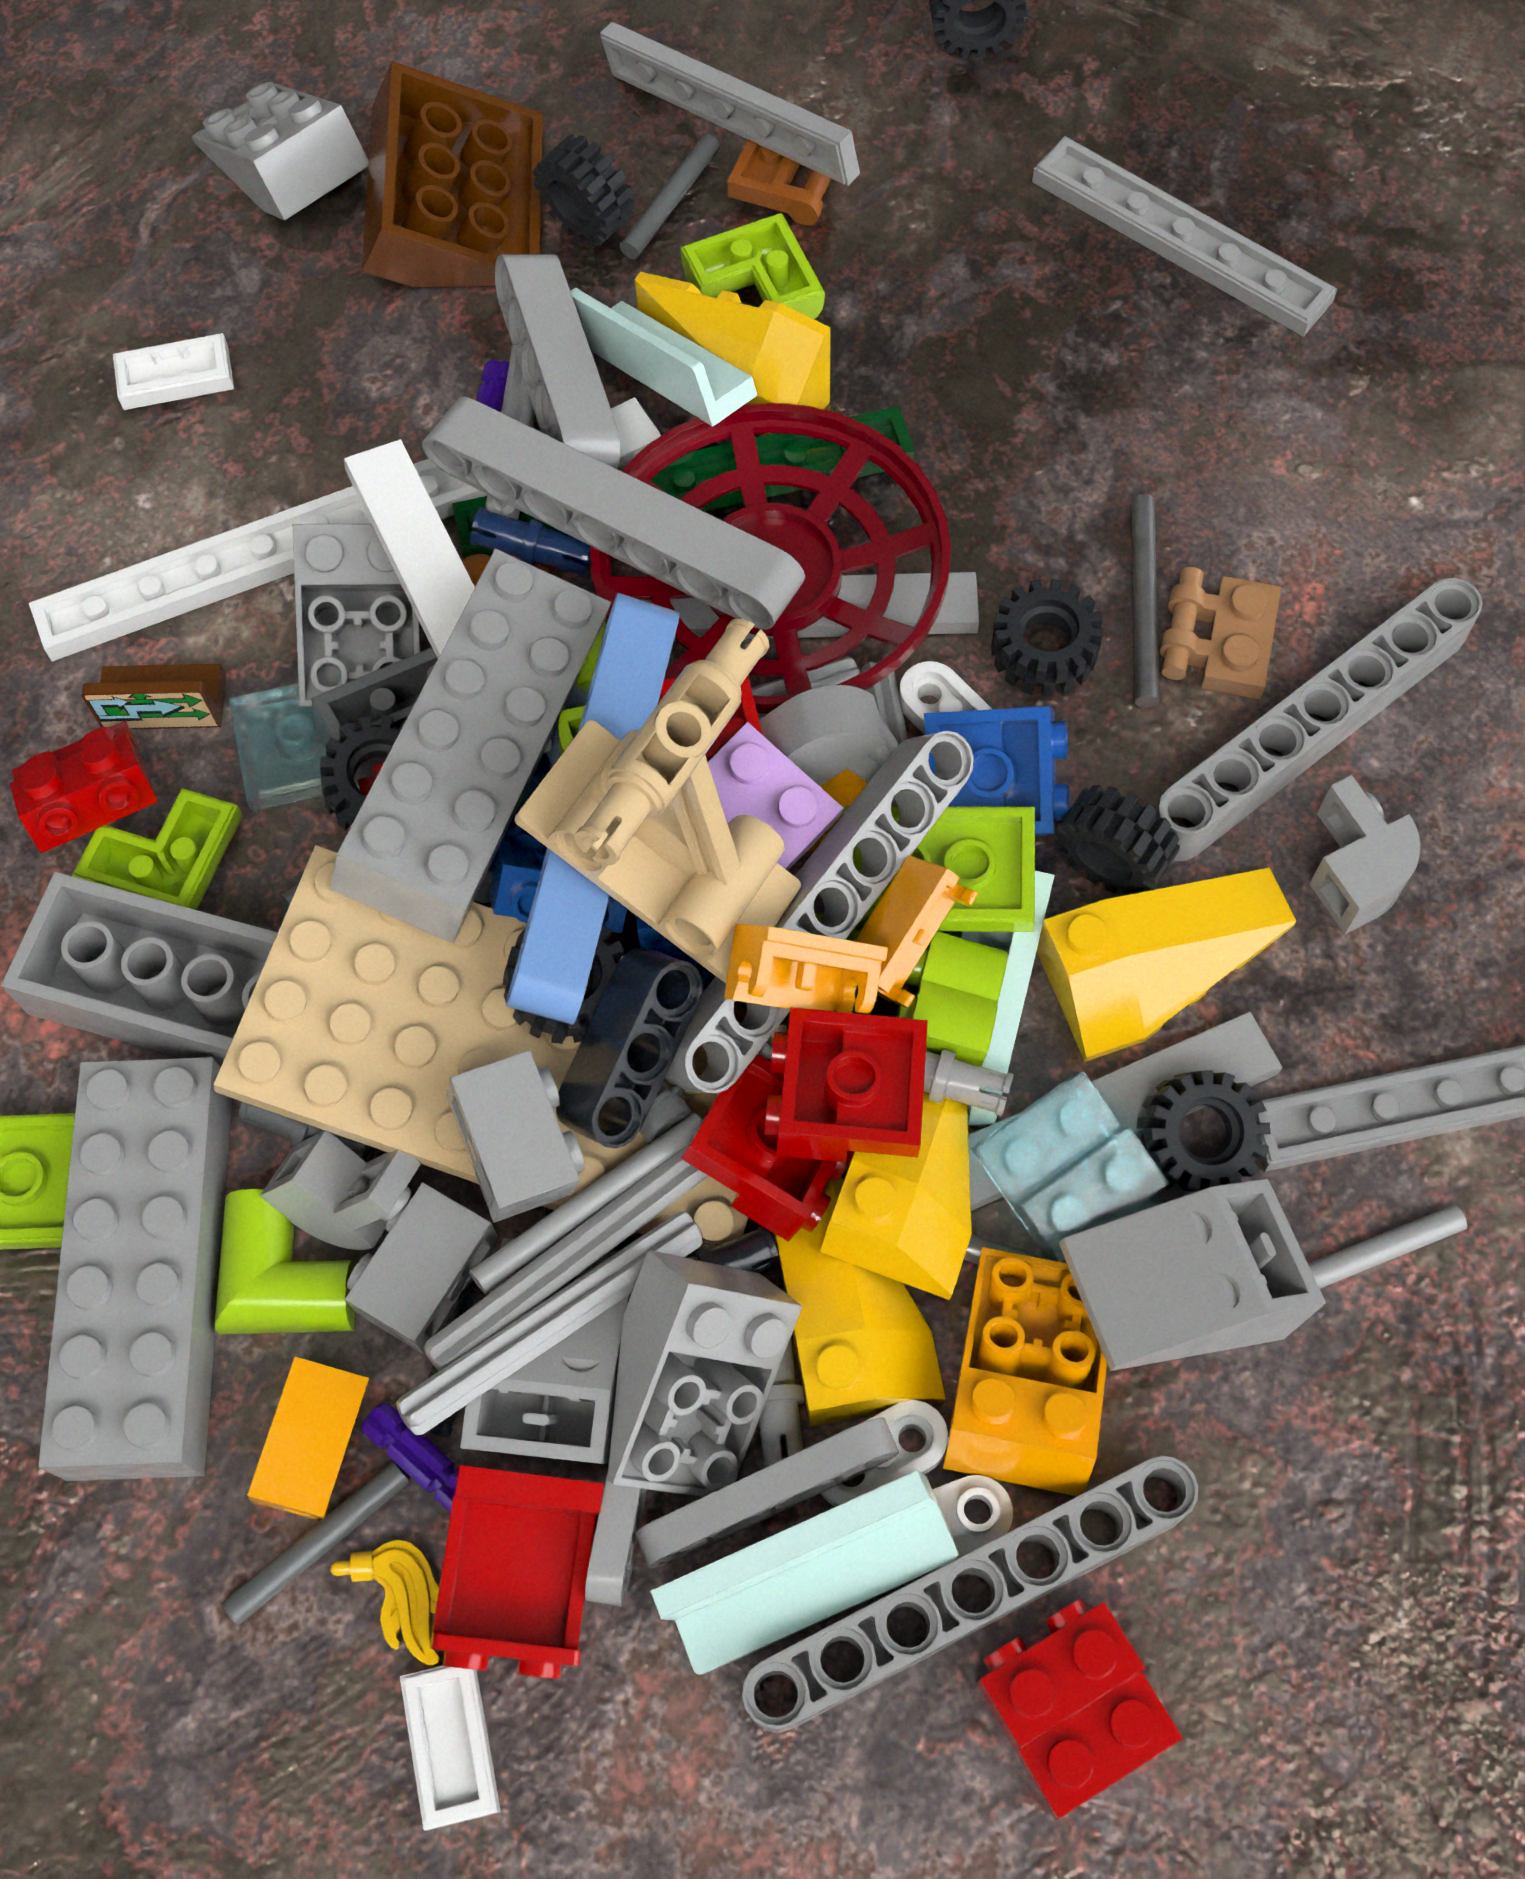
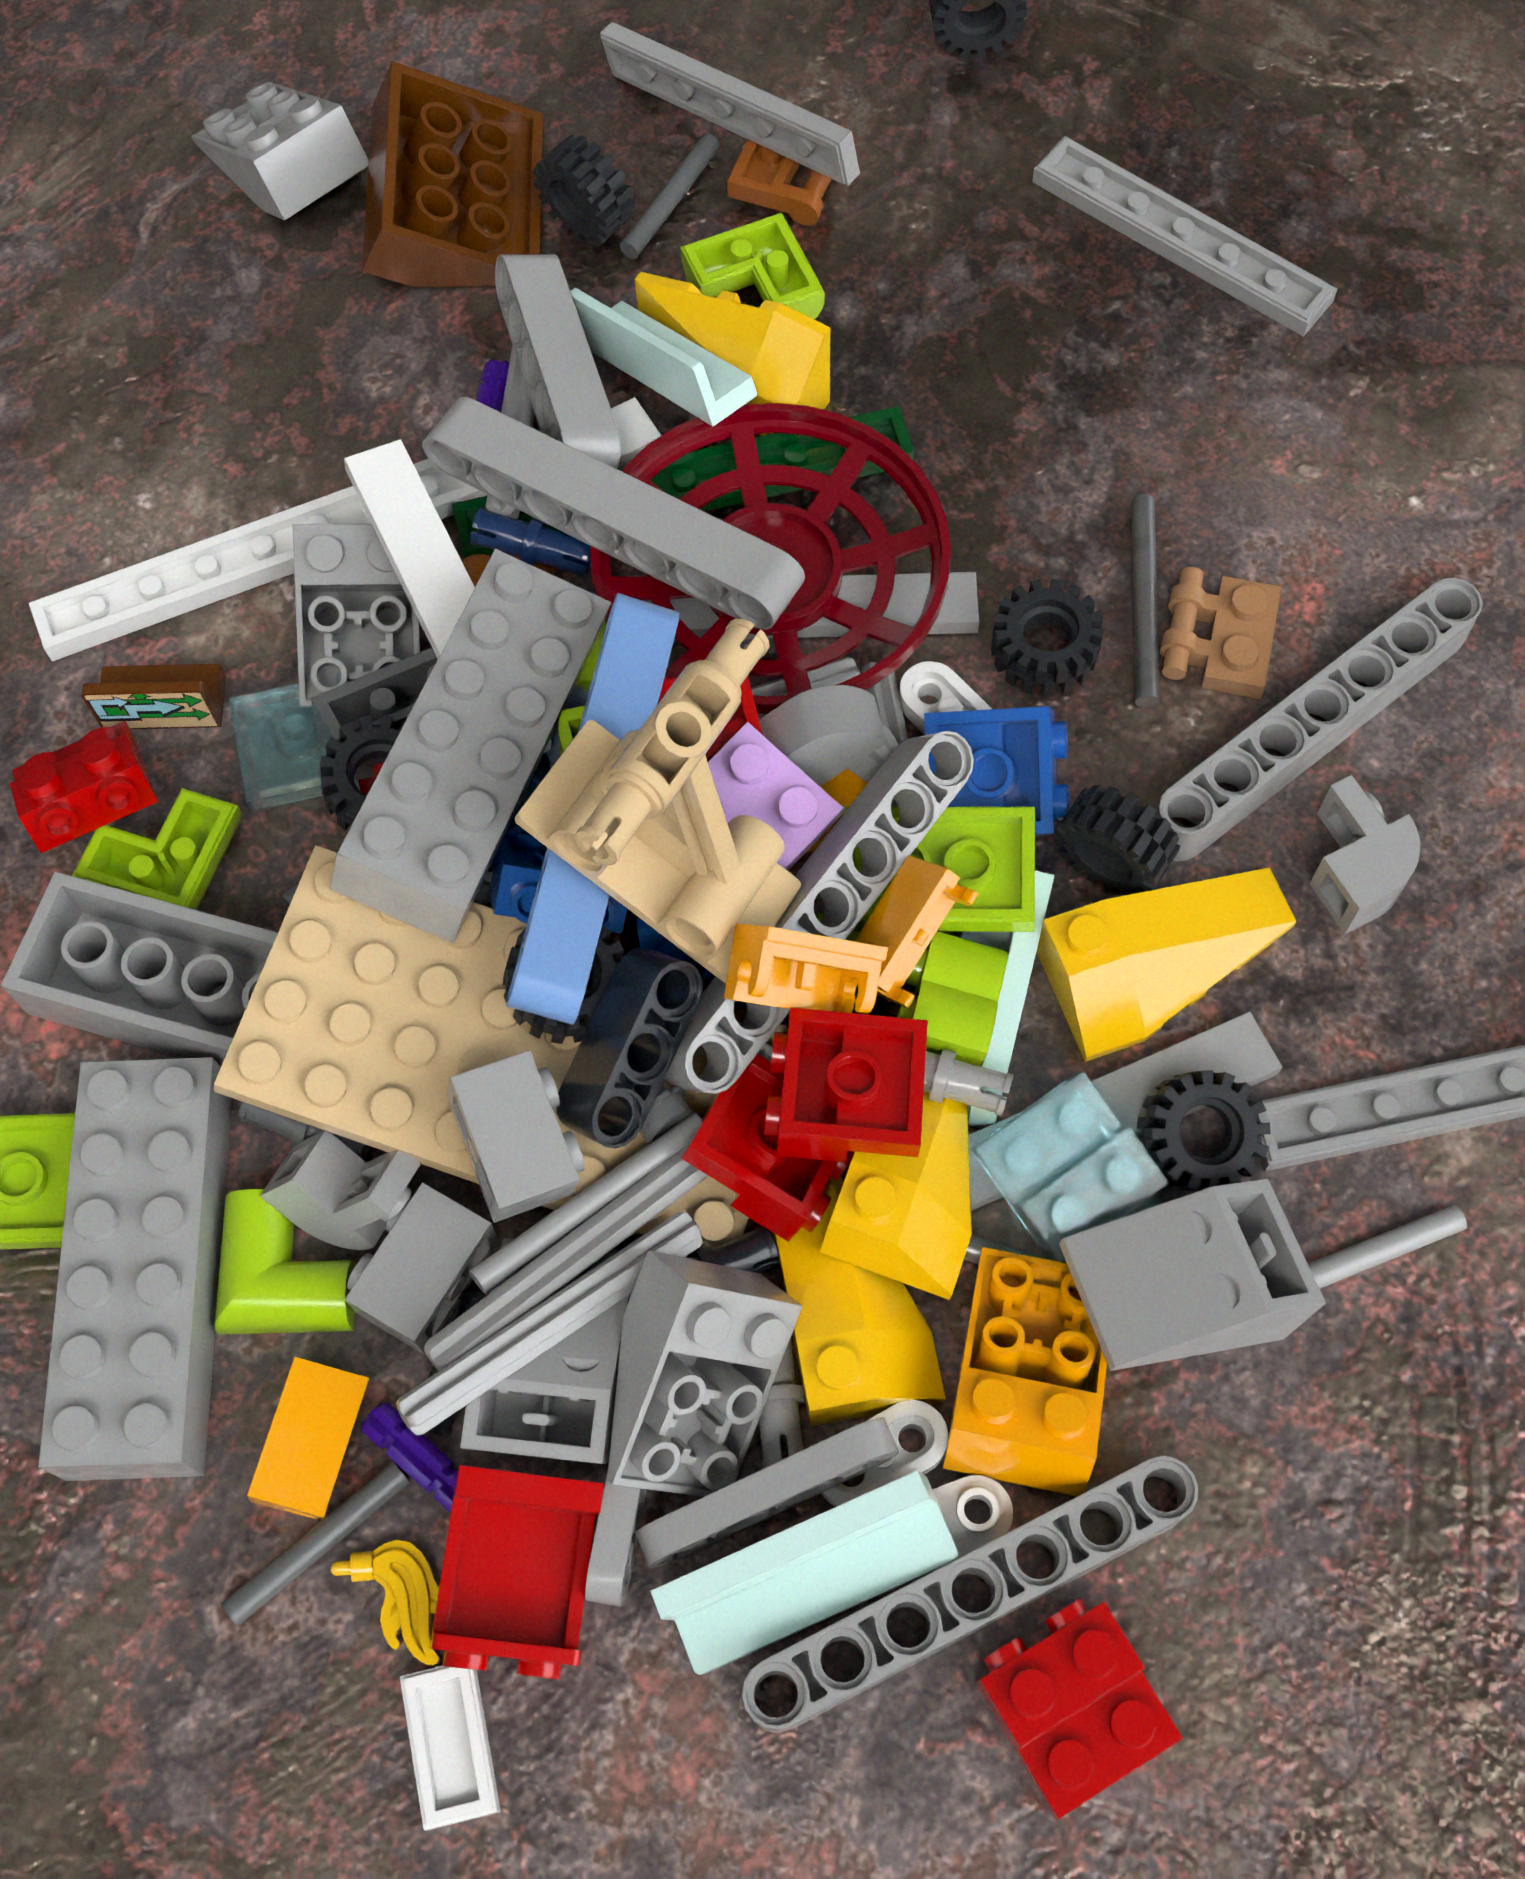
(173, 371): white plate -> none

